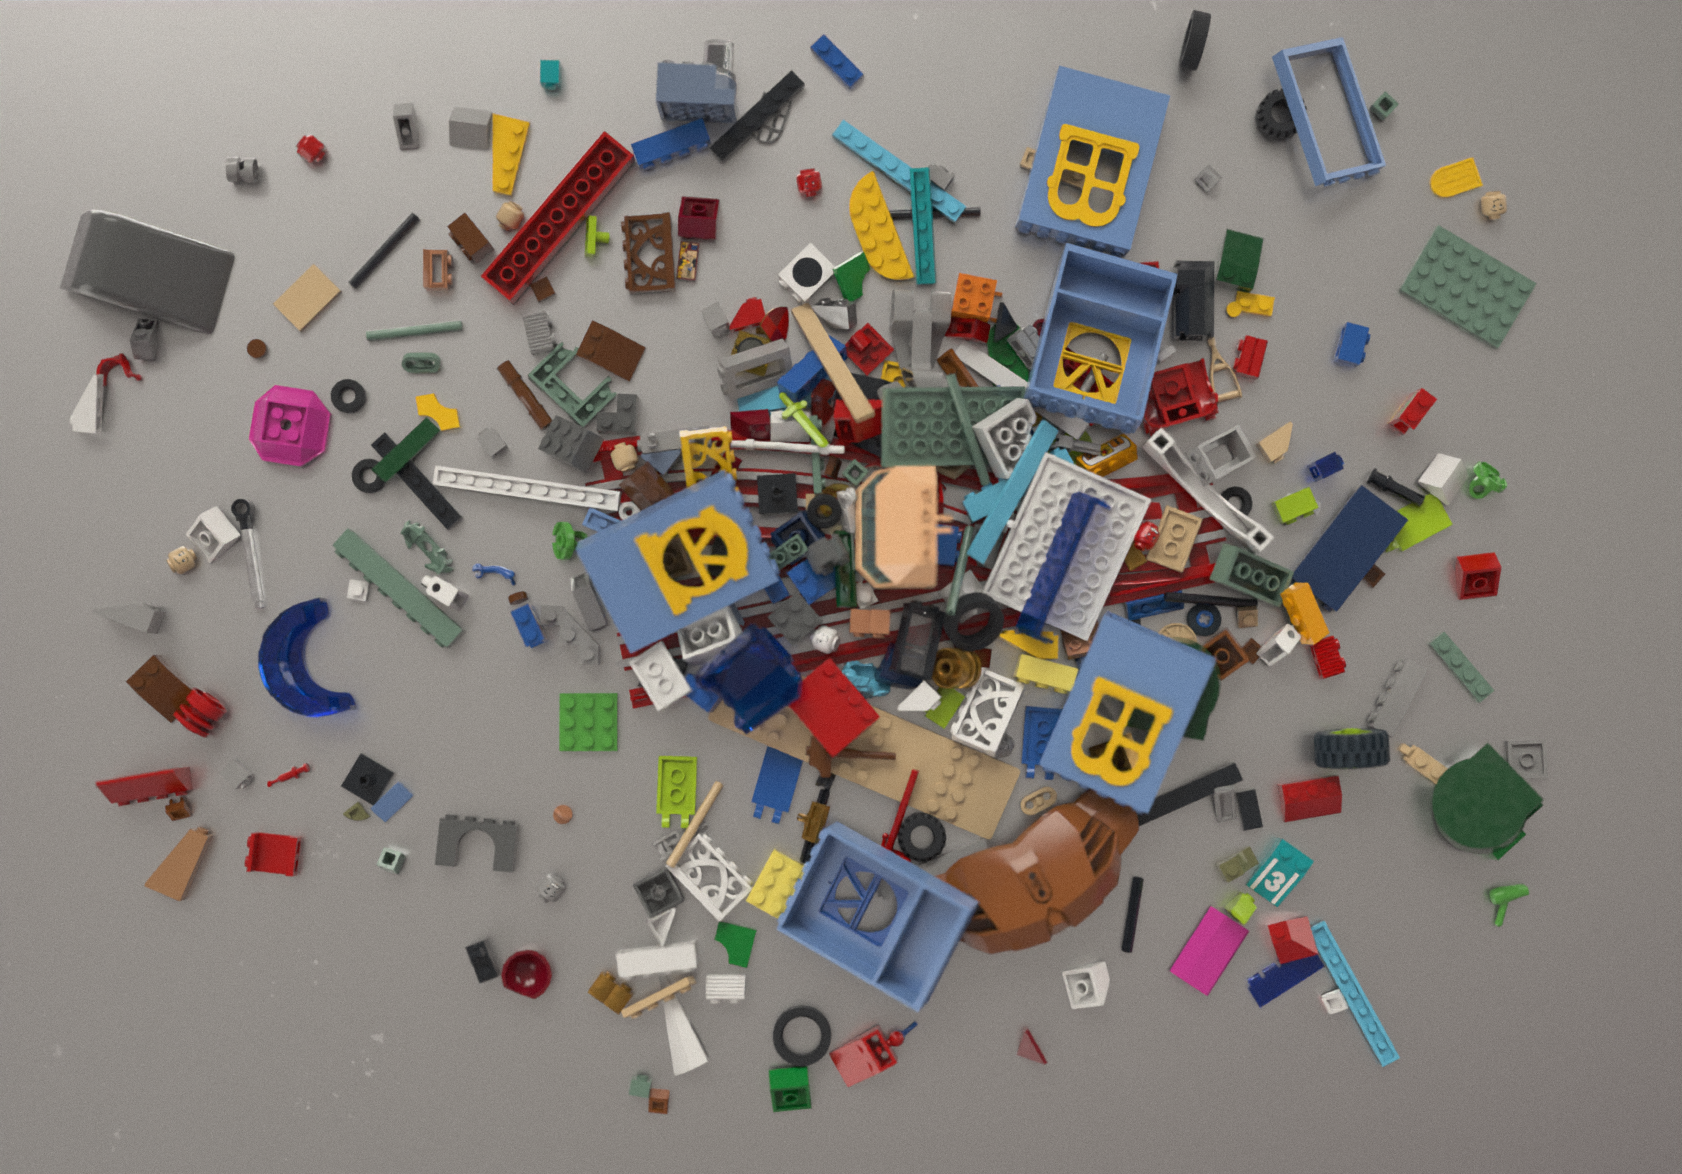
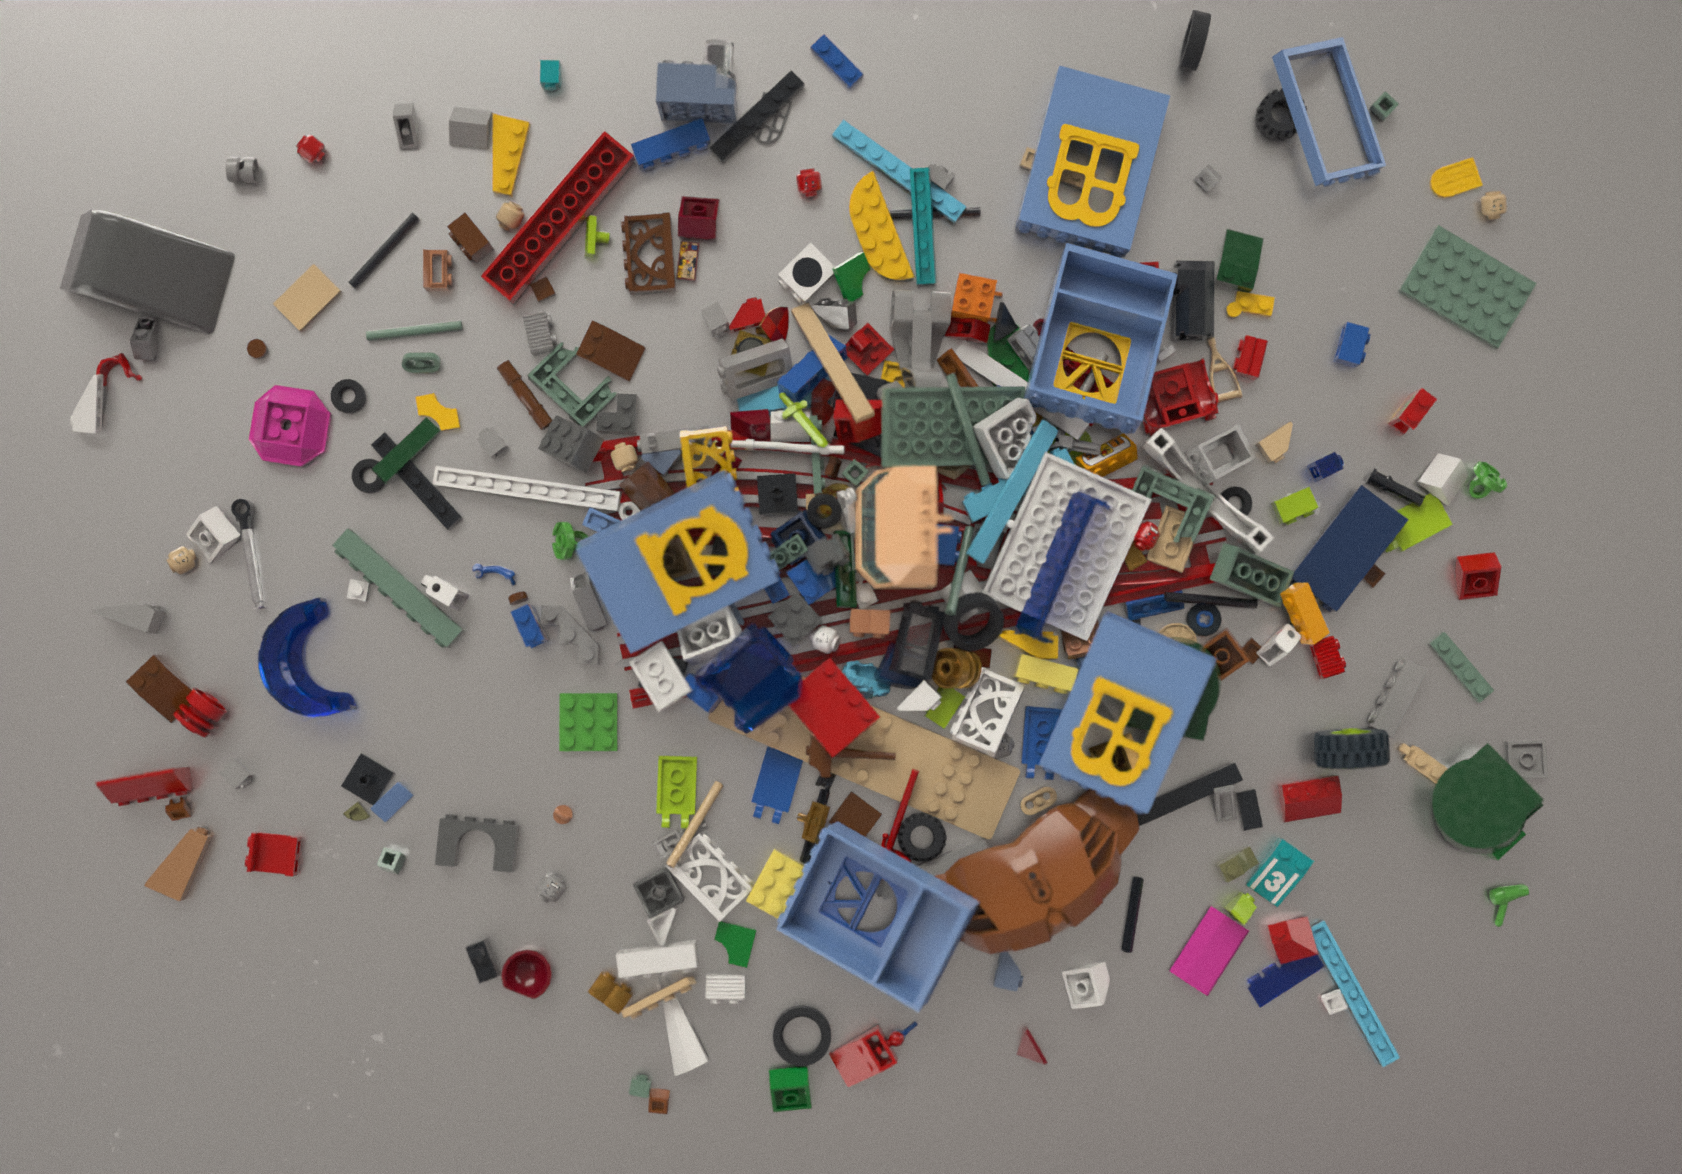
(294, 772): red piece -> none
(414, 534): sand green piece -> none
(856, 814): none -> reddish brown tile
(1007, 973): none -> sand blue slope
(1195, 499): none -> sand green wedge
(1247, 617): tan plate -> none

